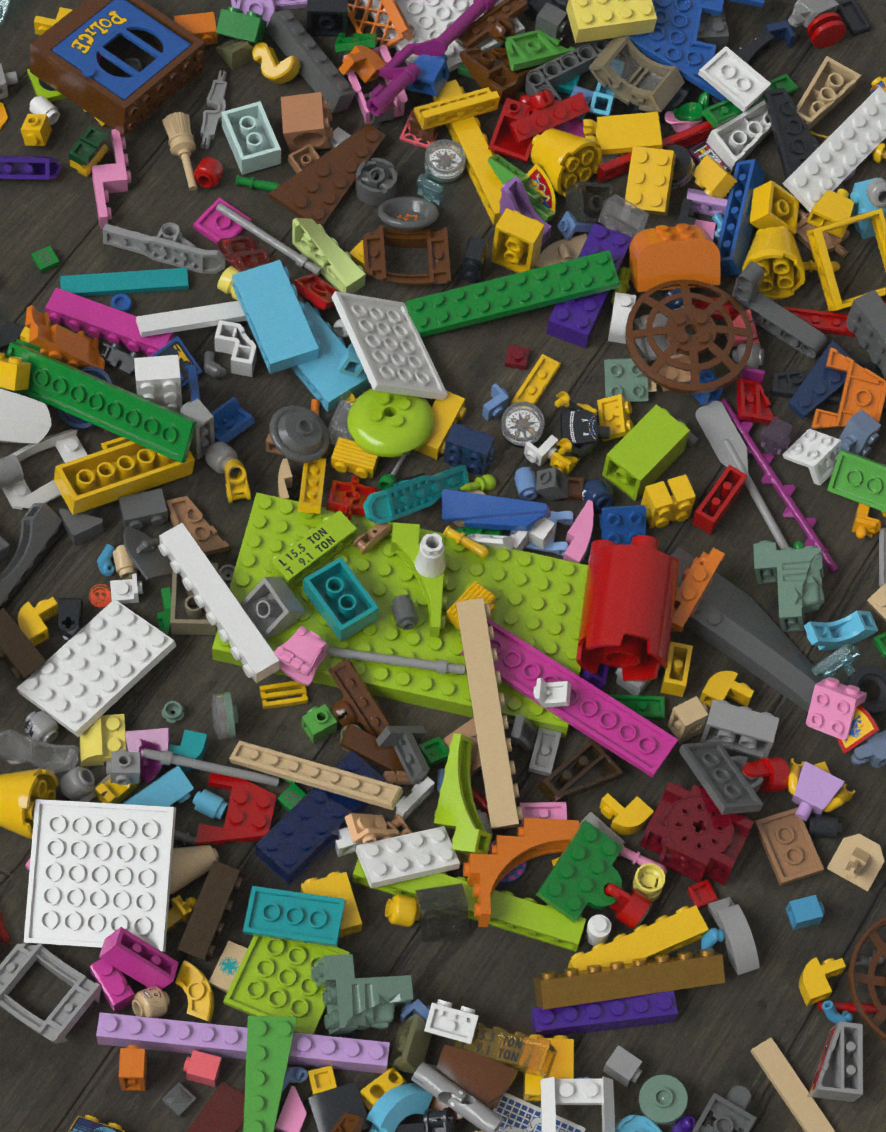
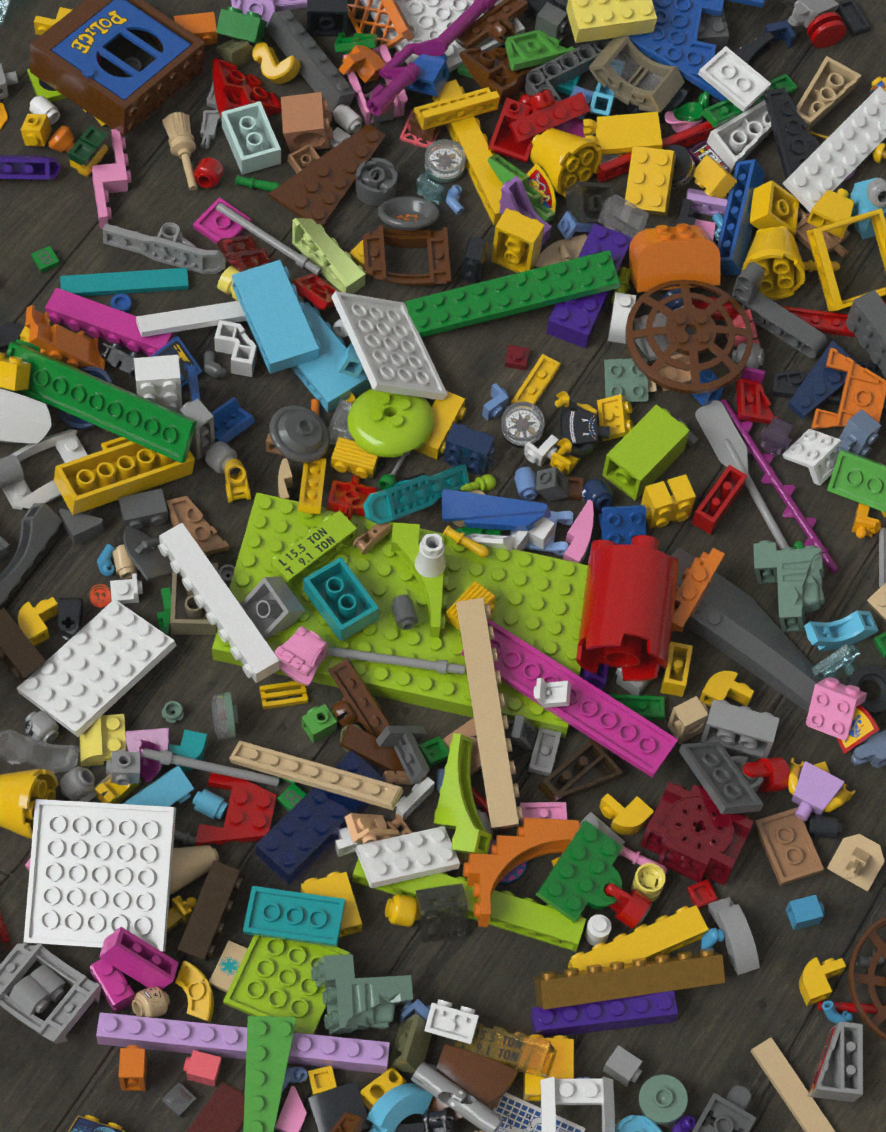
(38, 990): none -> light grey brick
(62, 139): none -> orange cone
(235, 89): none -> red brick
(347, 119): none -> white brick
(453, 199): none -> medium blue arm

